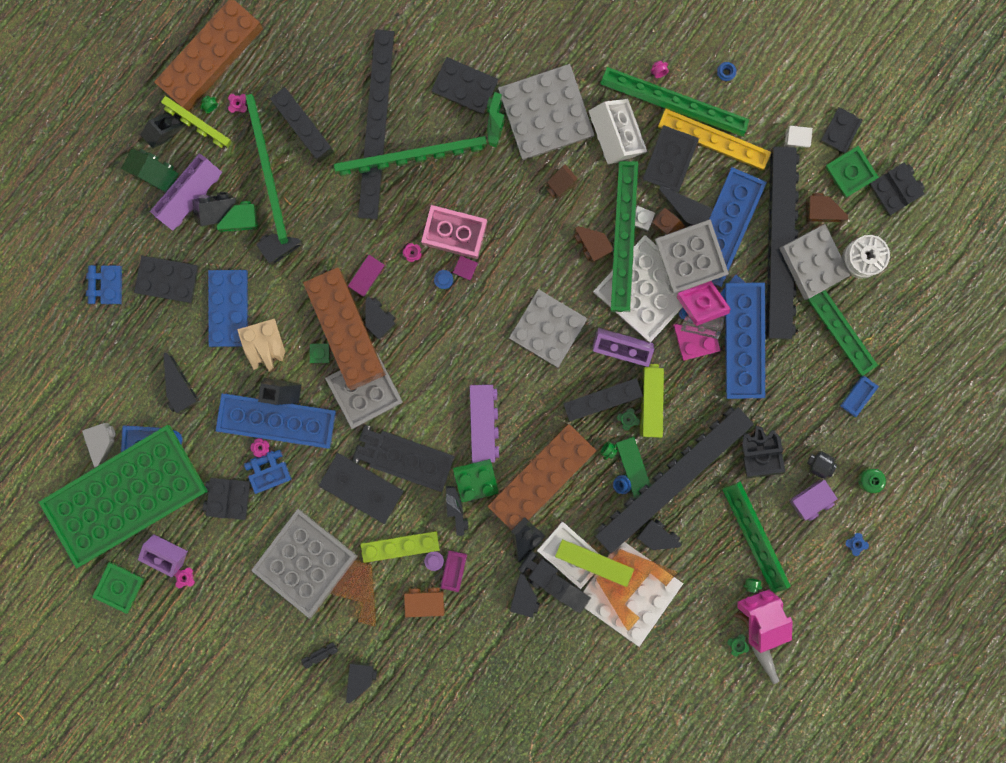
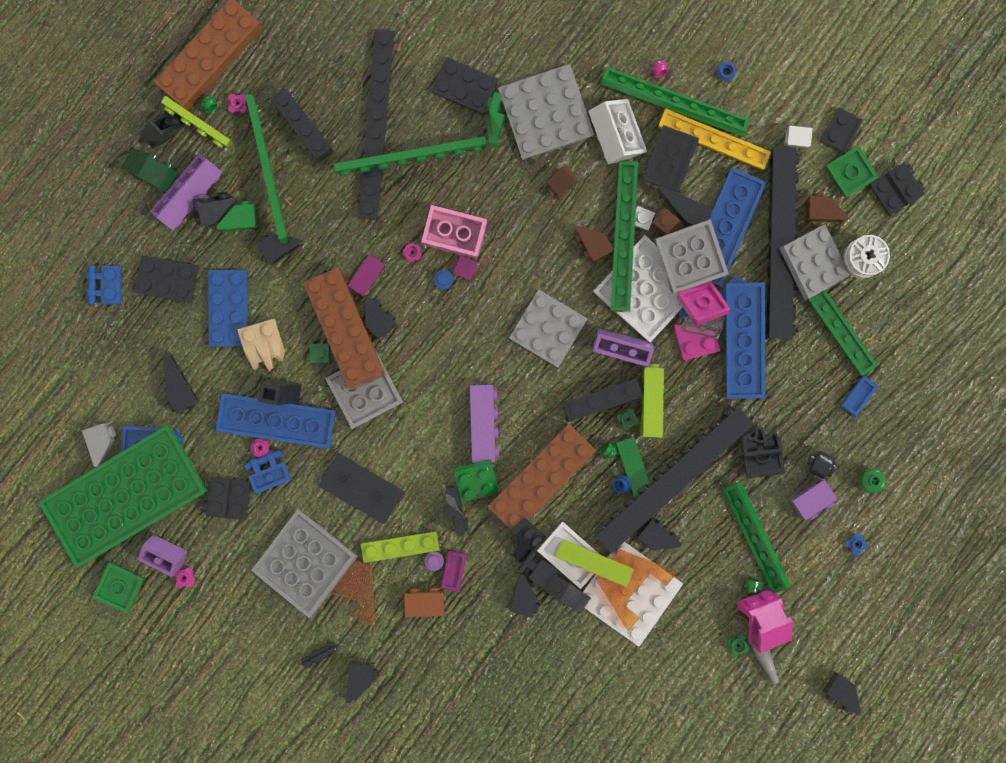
(404, 458): black hinge -> none
(844, 692): none -> black slope

